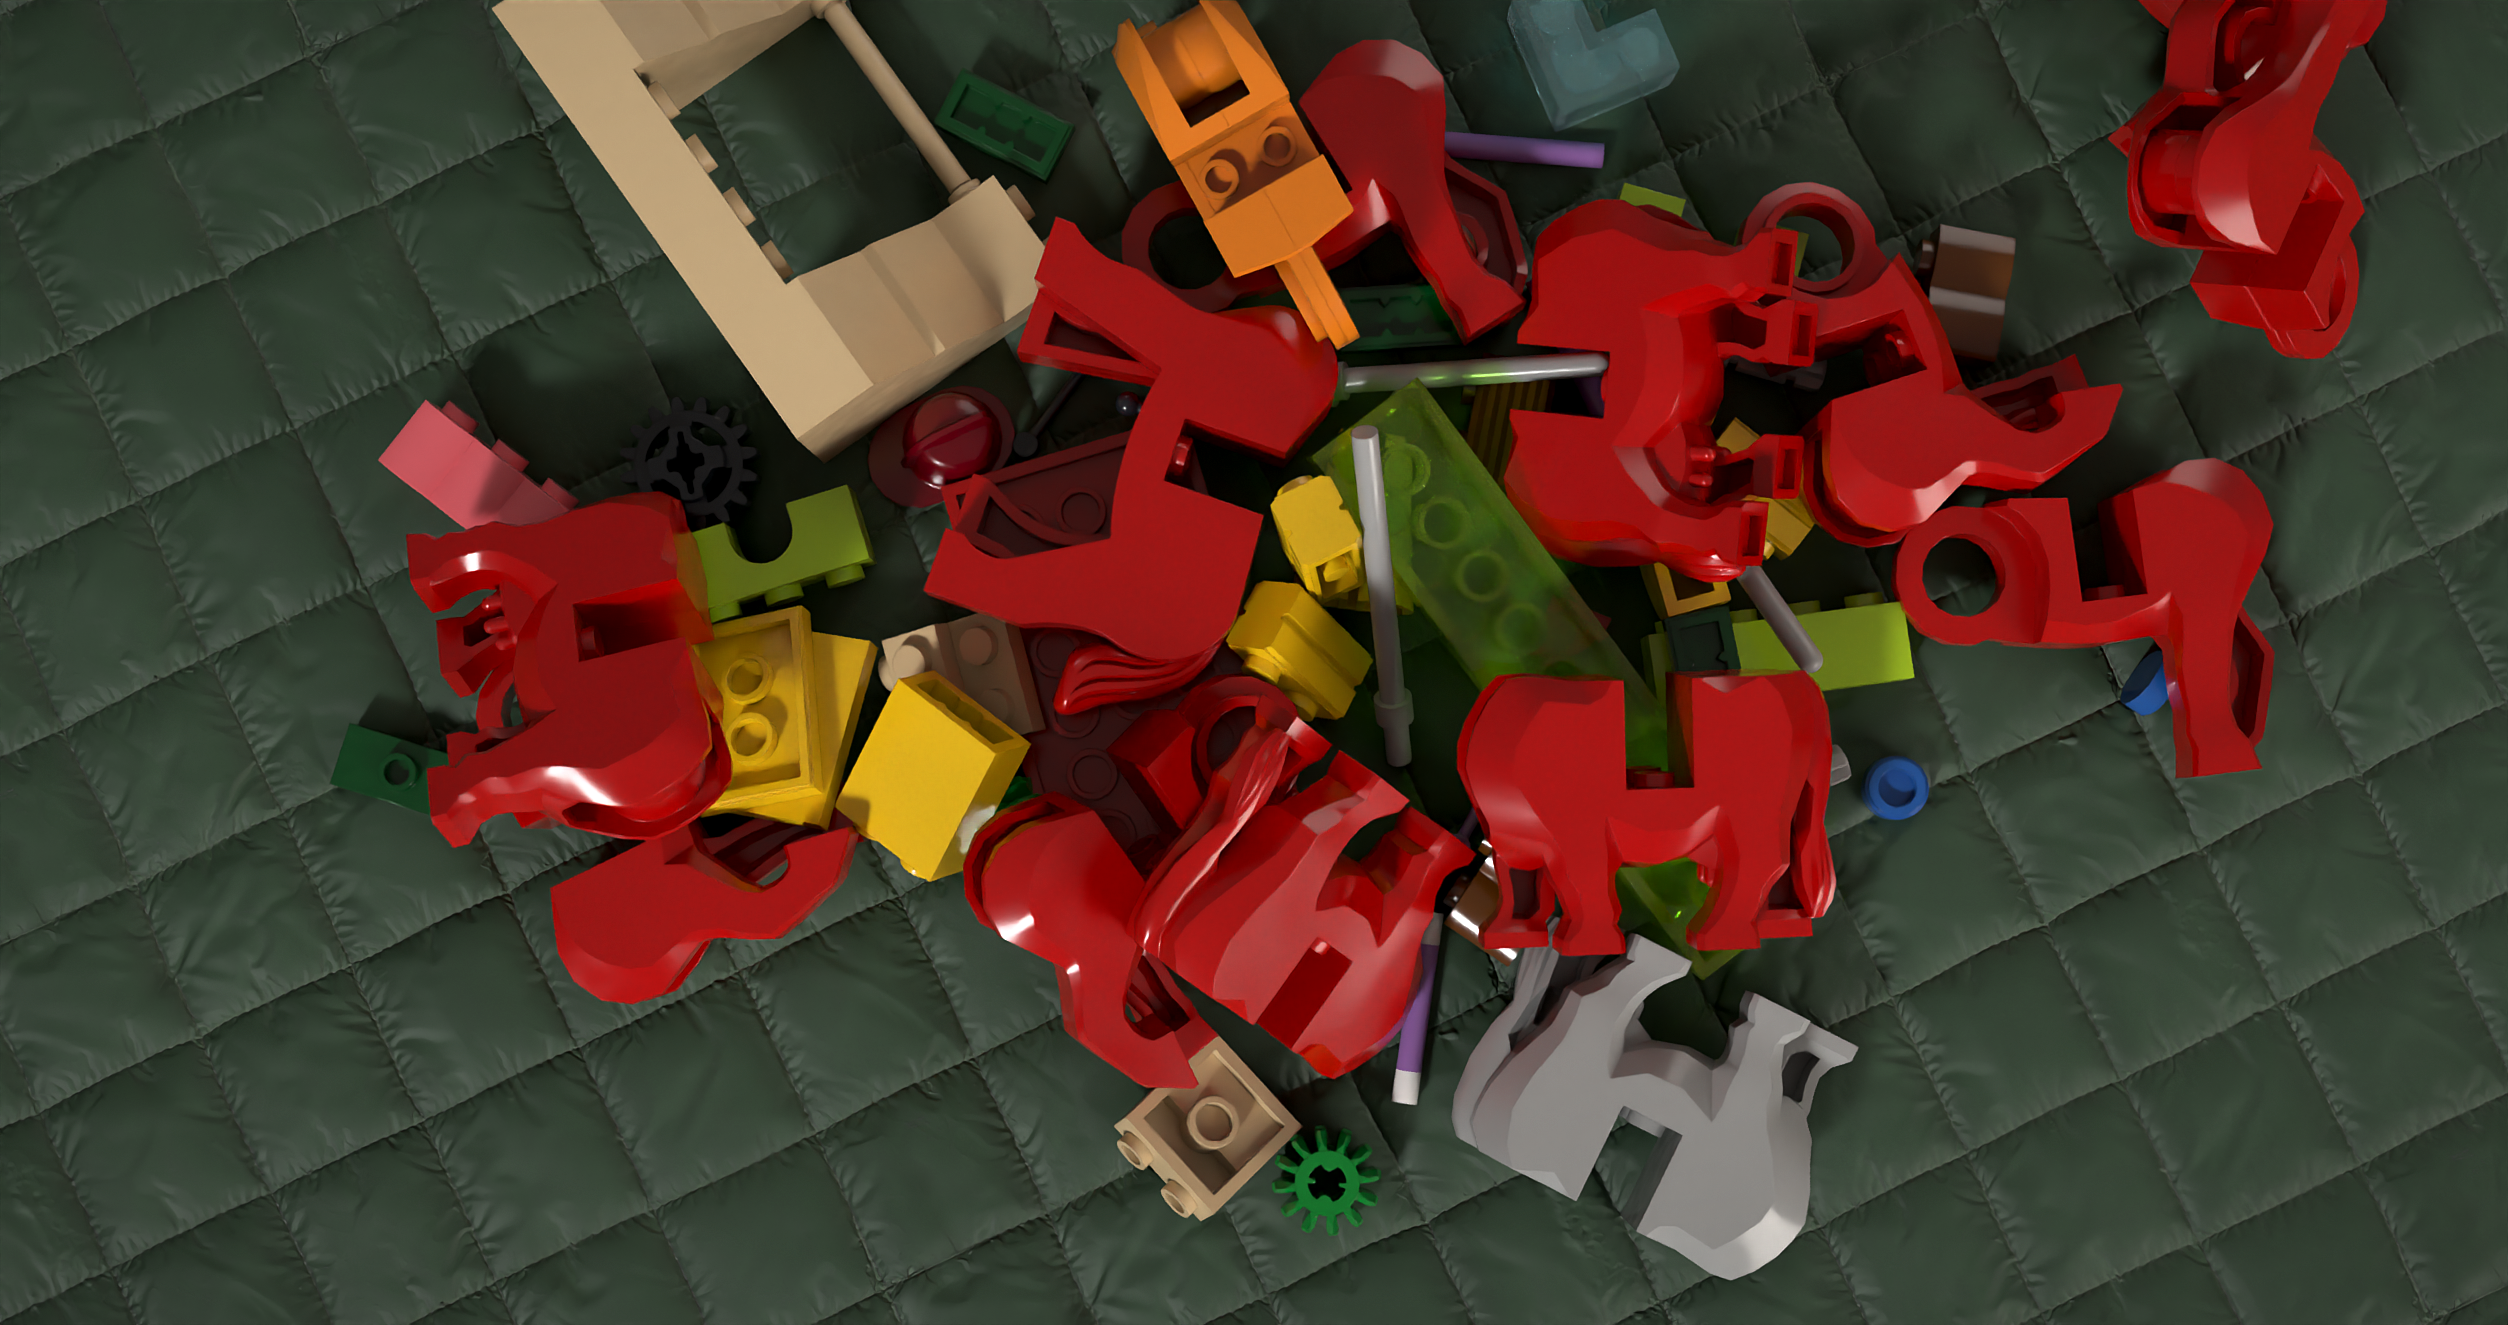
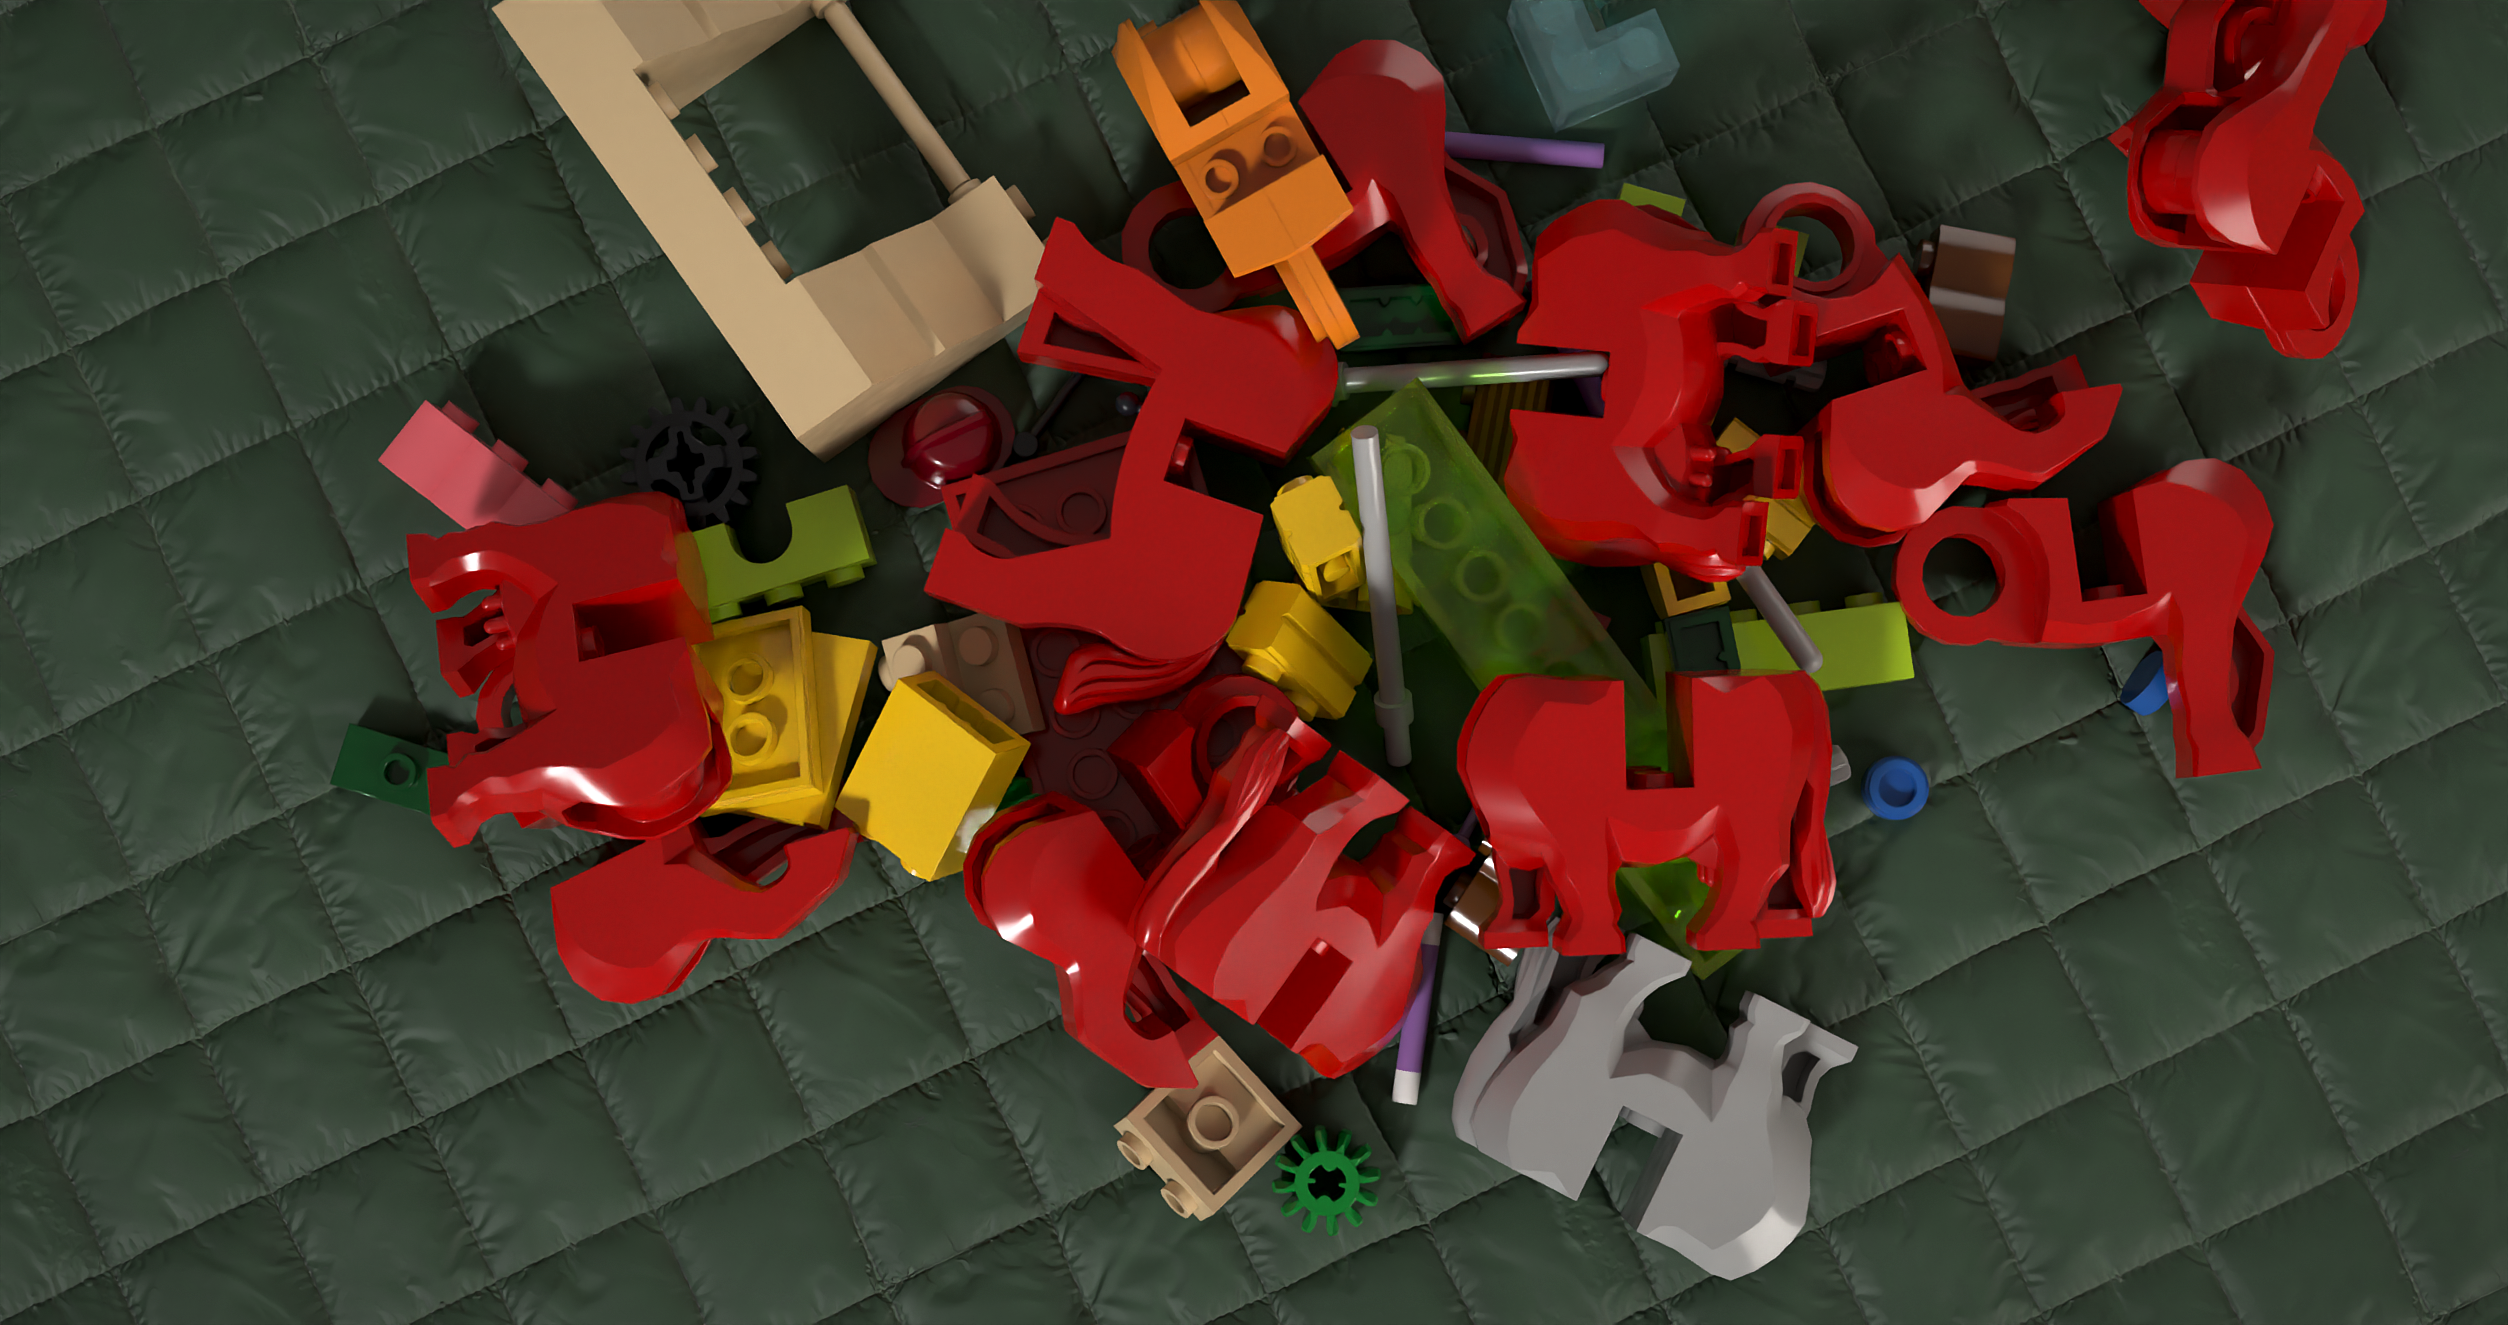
(1004, 126): dark green plate -> none

